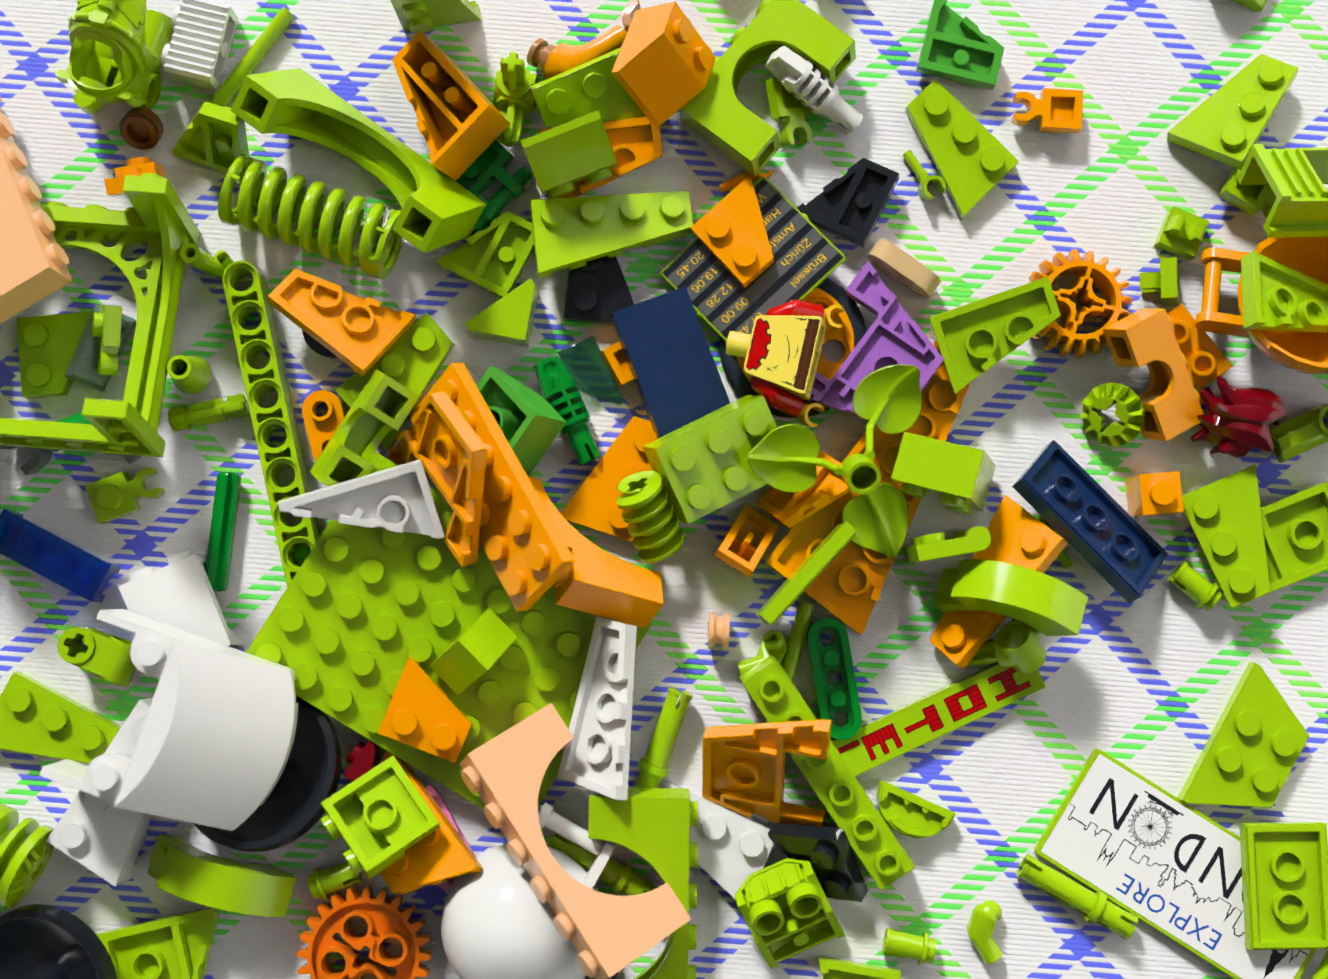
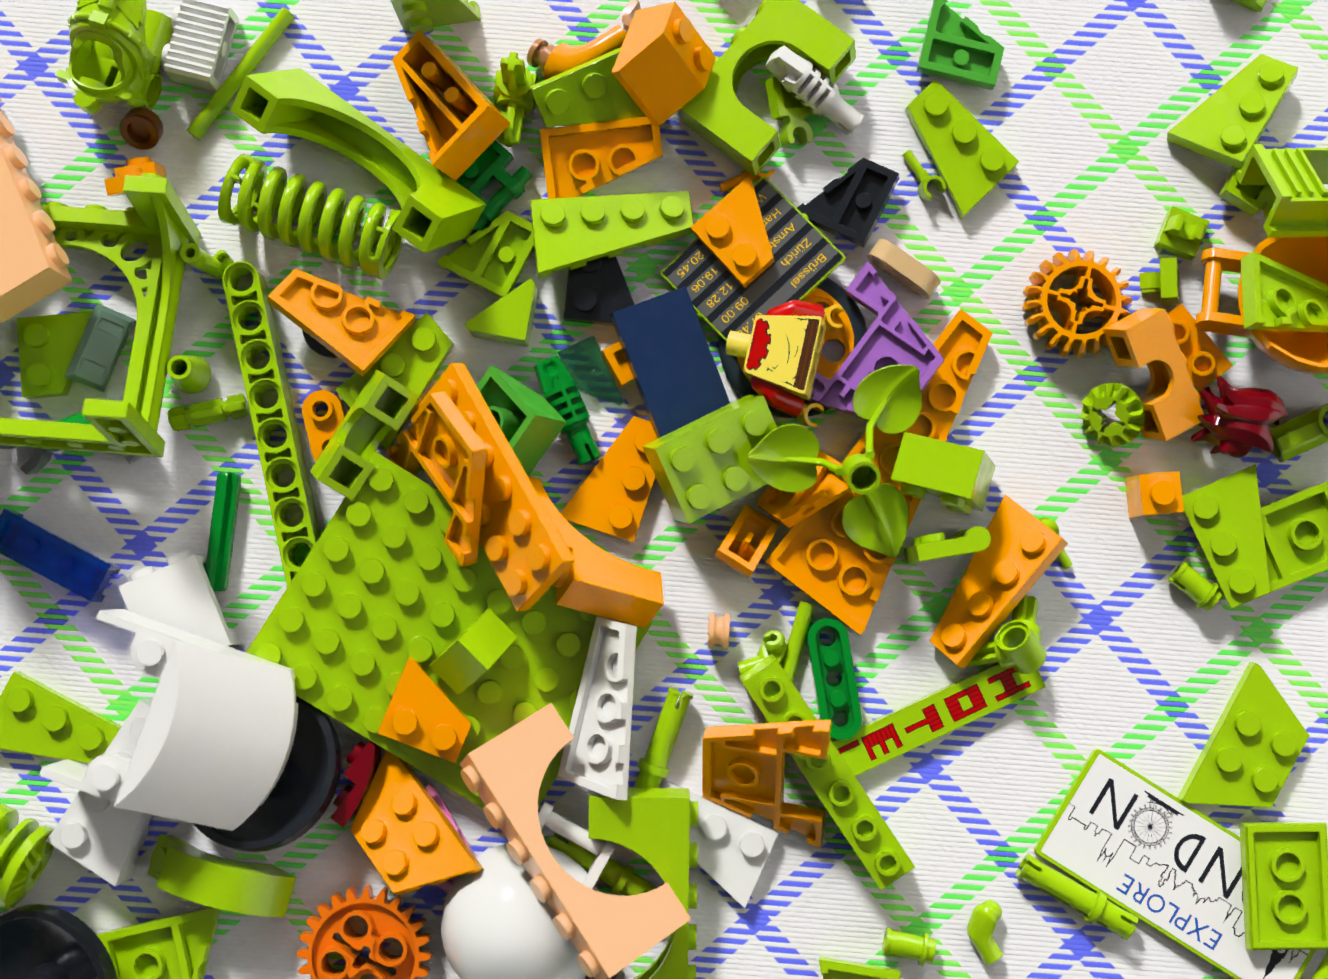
(105, 657): lime piece -> none
(107, 327): lime plate -> none
(119, 495): lime plate -> none
(213, 138): lime wing -> none
(332, 880): lime pin -> none
(378, 818): lime plate -> none
(385, 499): white wing -> none
(570, 155): lime slope -> none
(649, 516): lime piece -> none
(787, 910): lime slope -> none
(806, 573): lime tile -> none
(828, 854): black wing -> none
(909, 813): lime plate -> none
(989, 329): lime wing -> none
(1014, 592): lime arch -> none
(1056, 110): light orange plate -> none
(1091, 521): dark blue tile -> none

